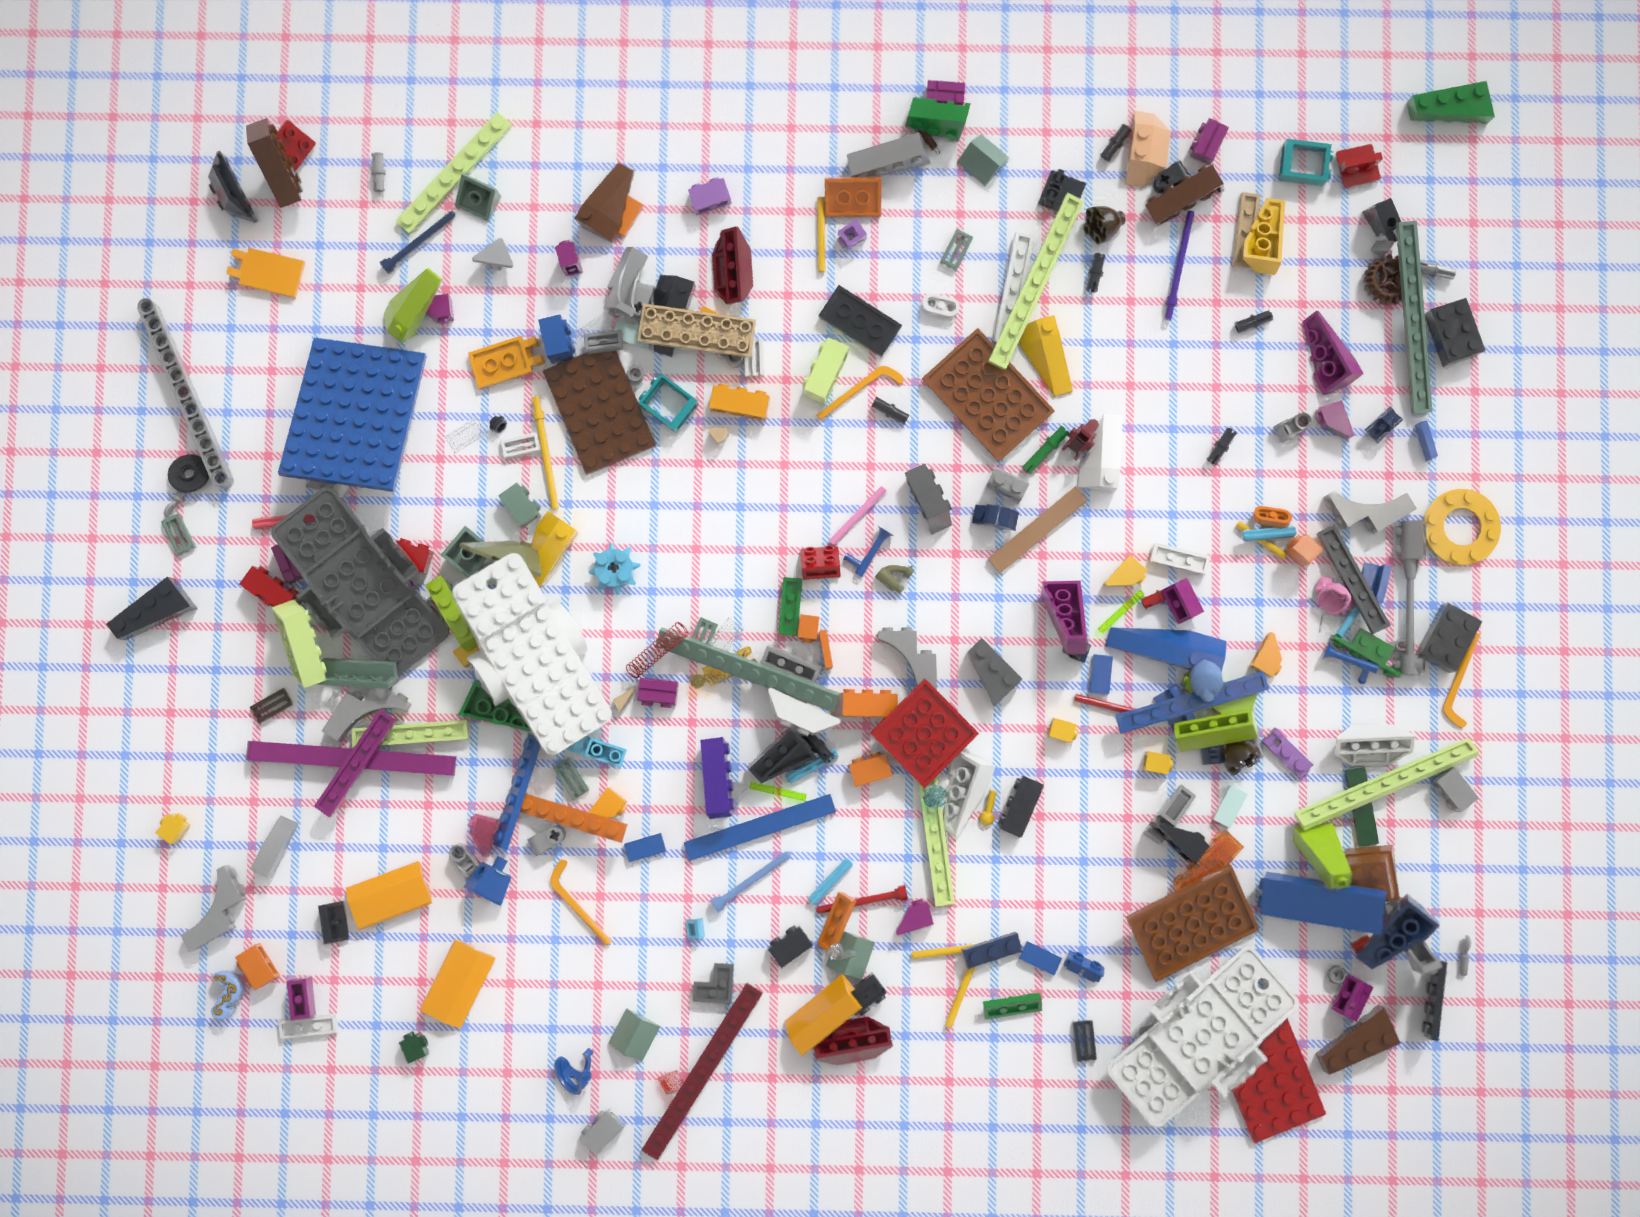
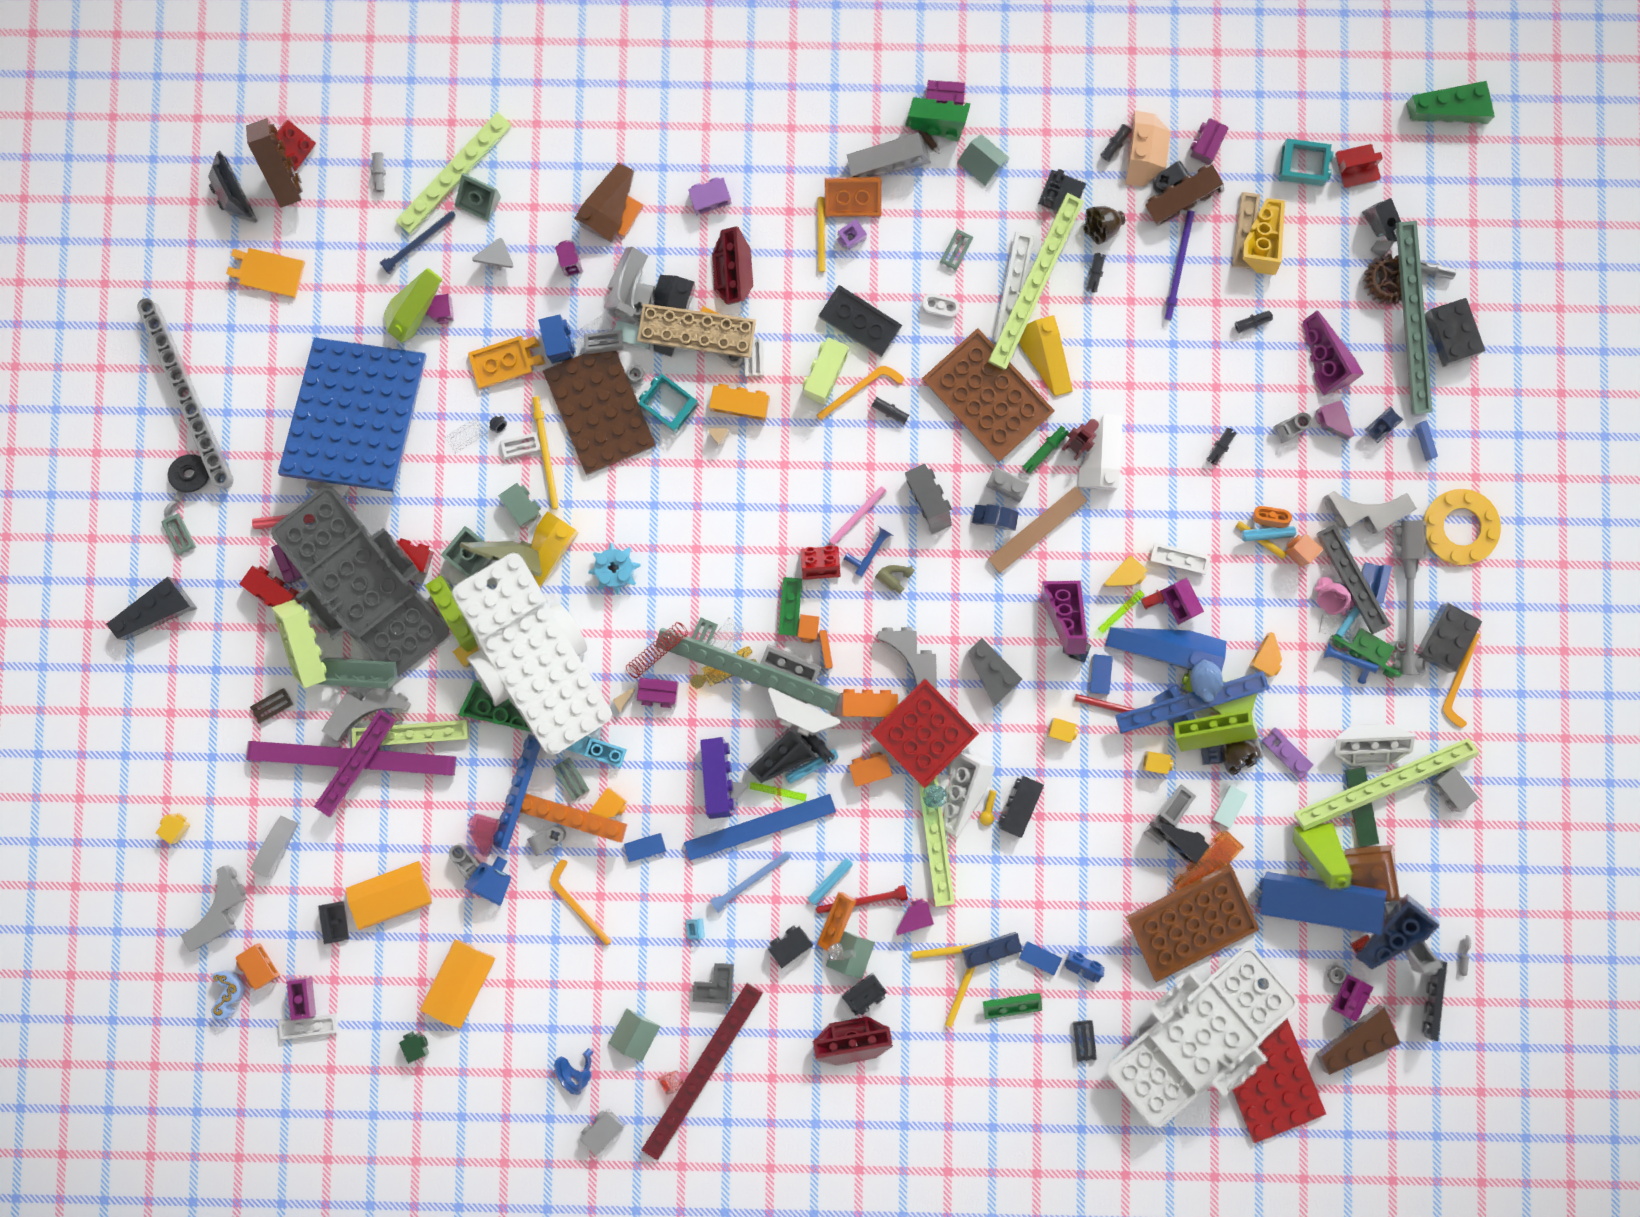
(822, 1015): light orange slope -> none

